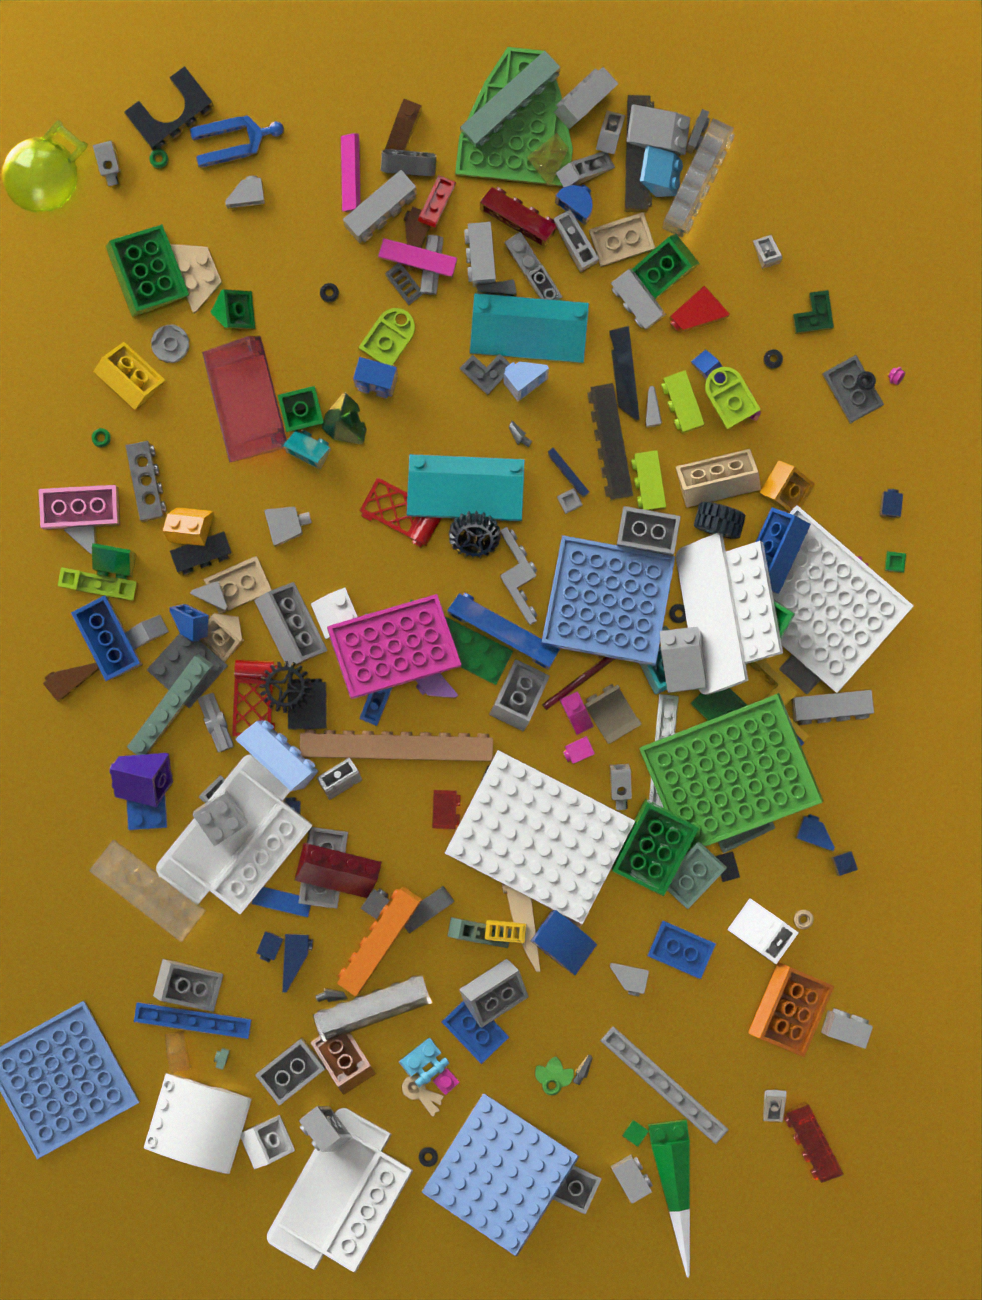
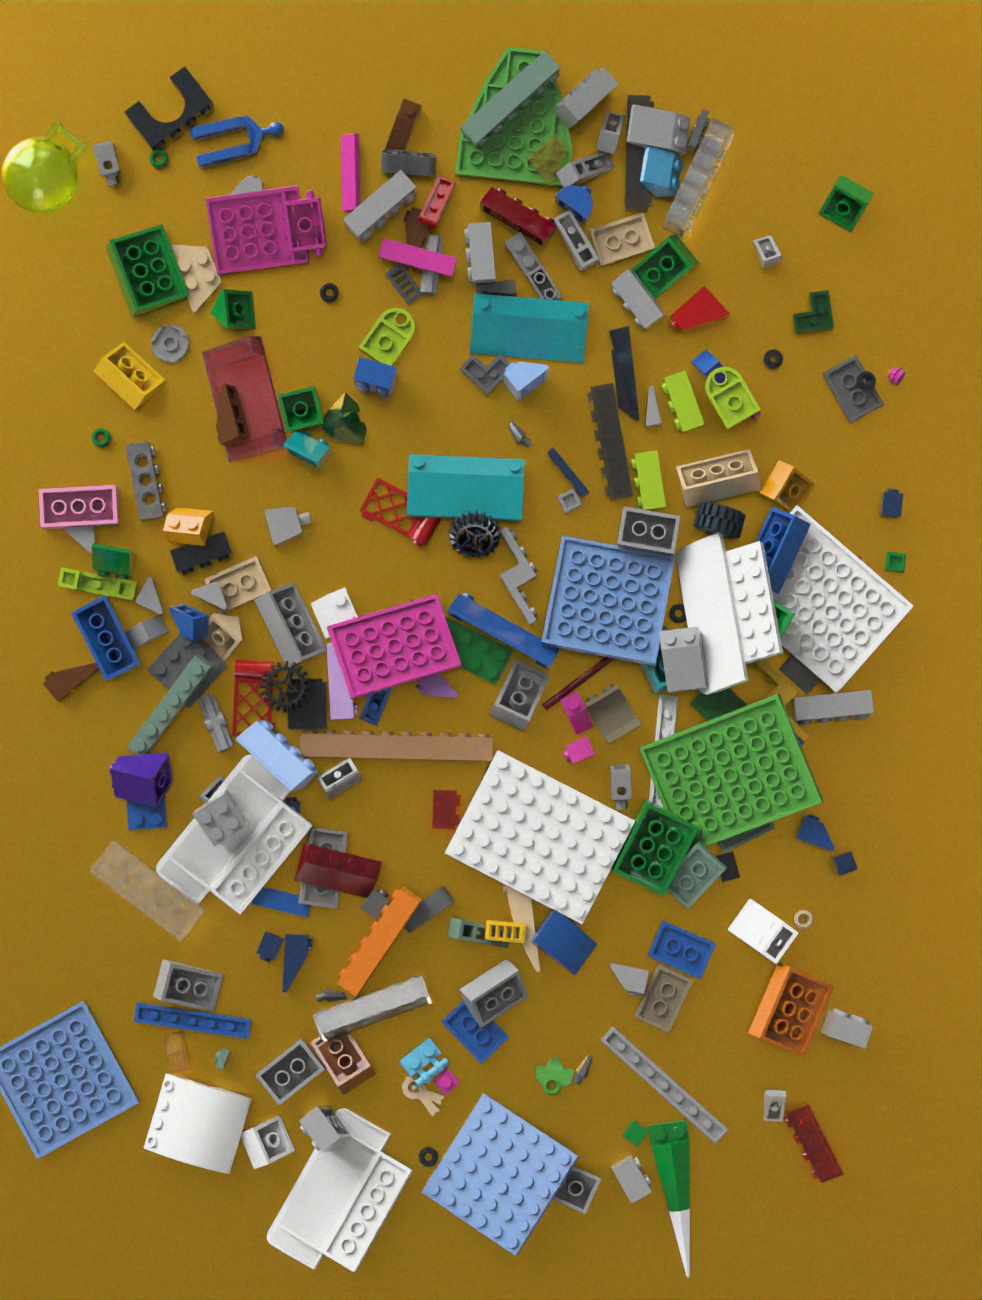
(149, 597): none -> light grey slope
(230, 418): none -> reddish brown slope
(265, 228): none -> dark pink plate
(340, 703): none -> lavender brick
(663, 998): none -> dark tan plate
(846, 203): none -> green slope

